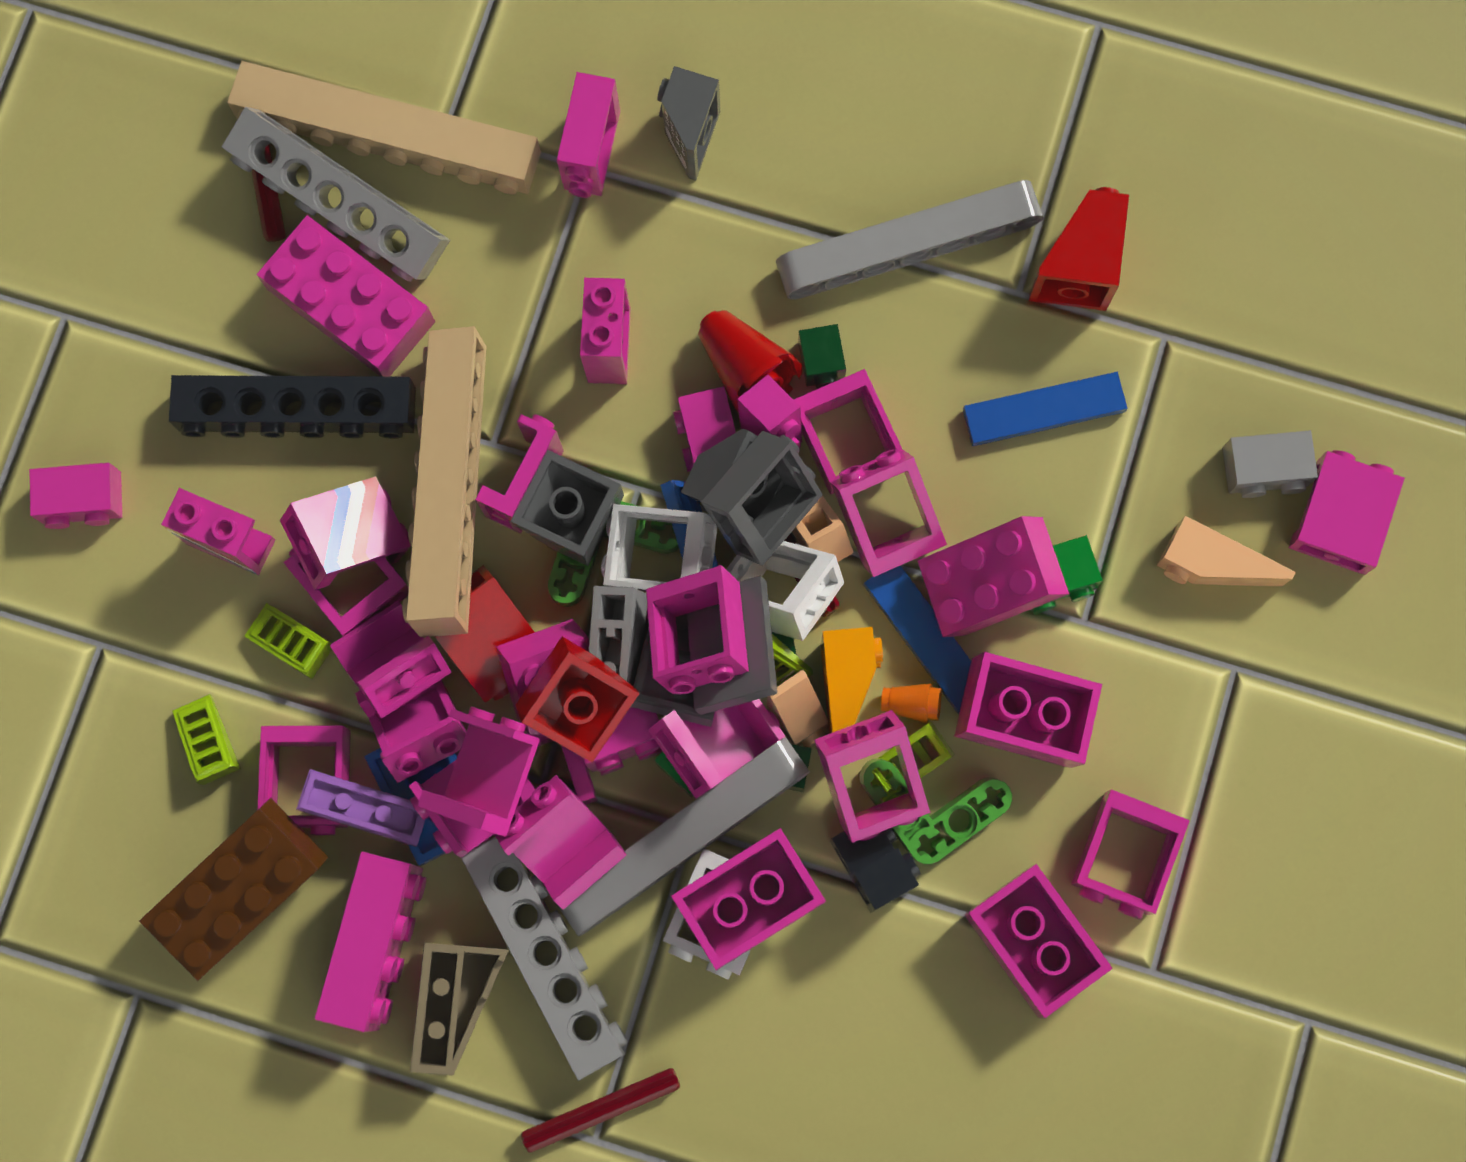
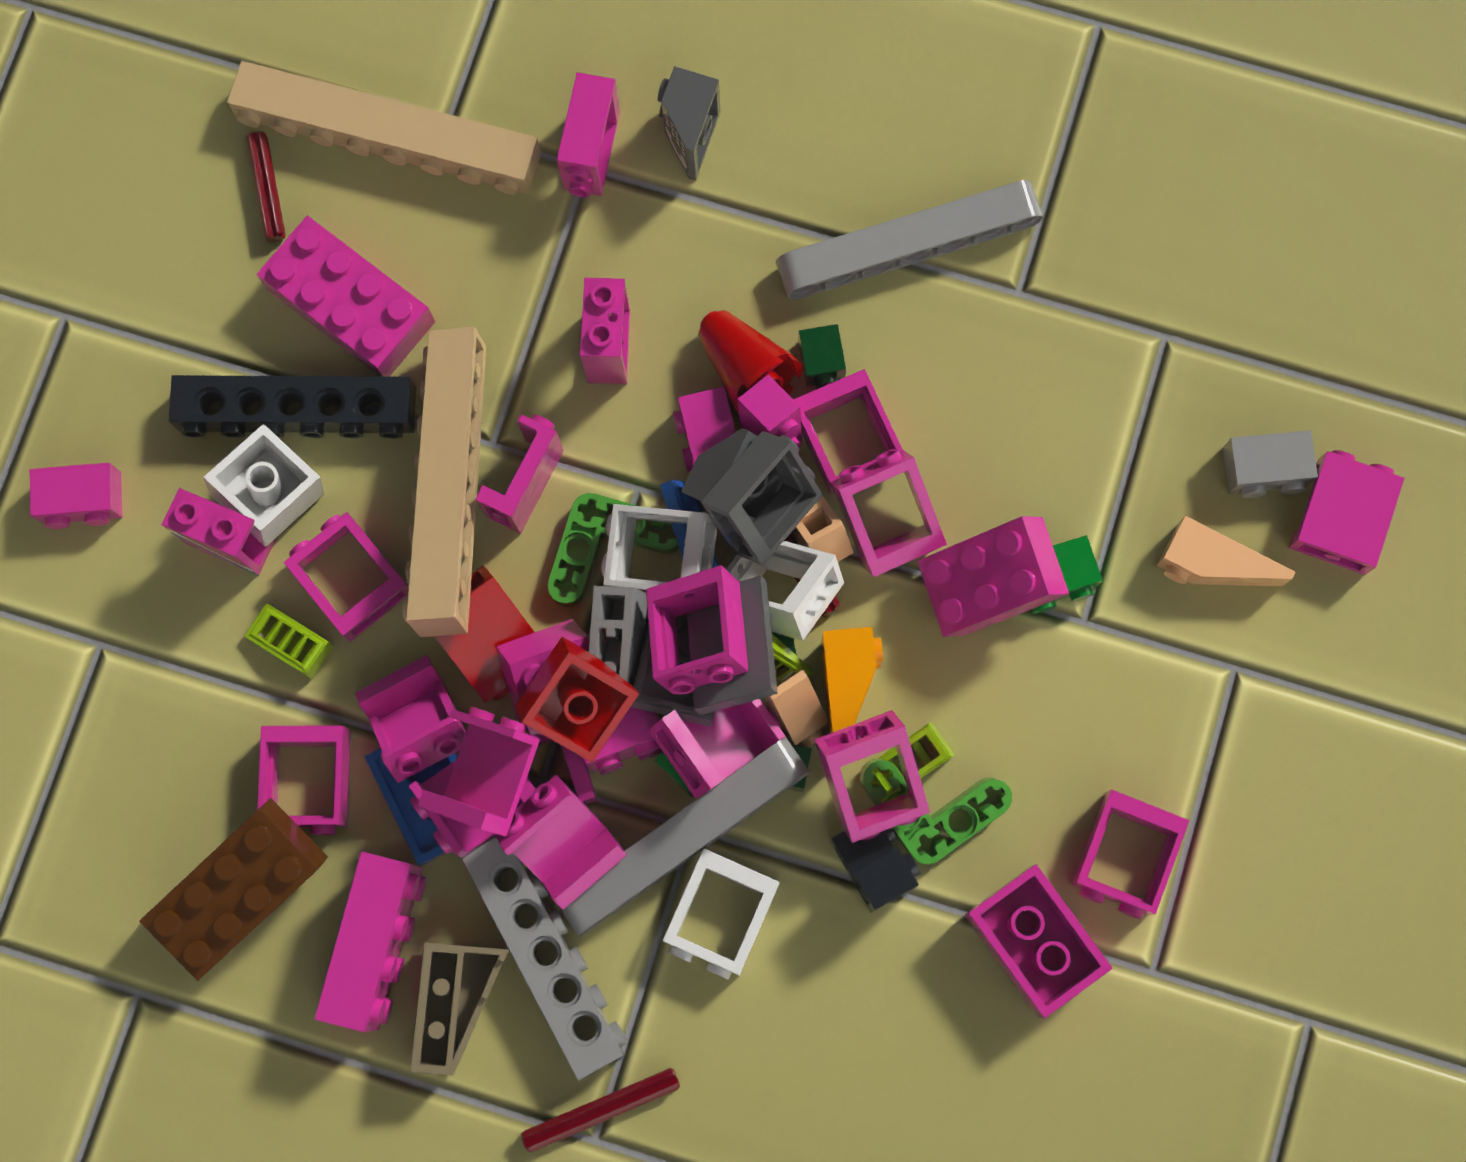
(217, 769): lime slope -> none
(247, 145): light grey brick -> none
(265, 484): none -> white brick
(344, 530): dark pink panel -> none
(360, 807): medium lavender tile -> none
(389, 660): dark pink panel -> none
(567, 507): dark grey slope -> none
(748, 899): dark pink brick -> none
(913, 702): orange cone -> none
(920, 630): blue tile -> none
(1028, 710): dark pink brick -> none
(1044, 409): blue tile -> none
(1087, 256): red slope -> none

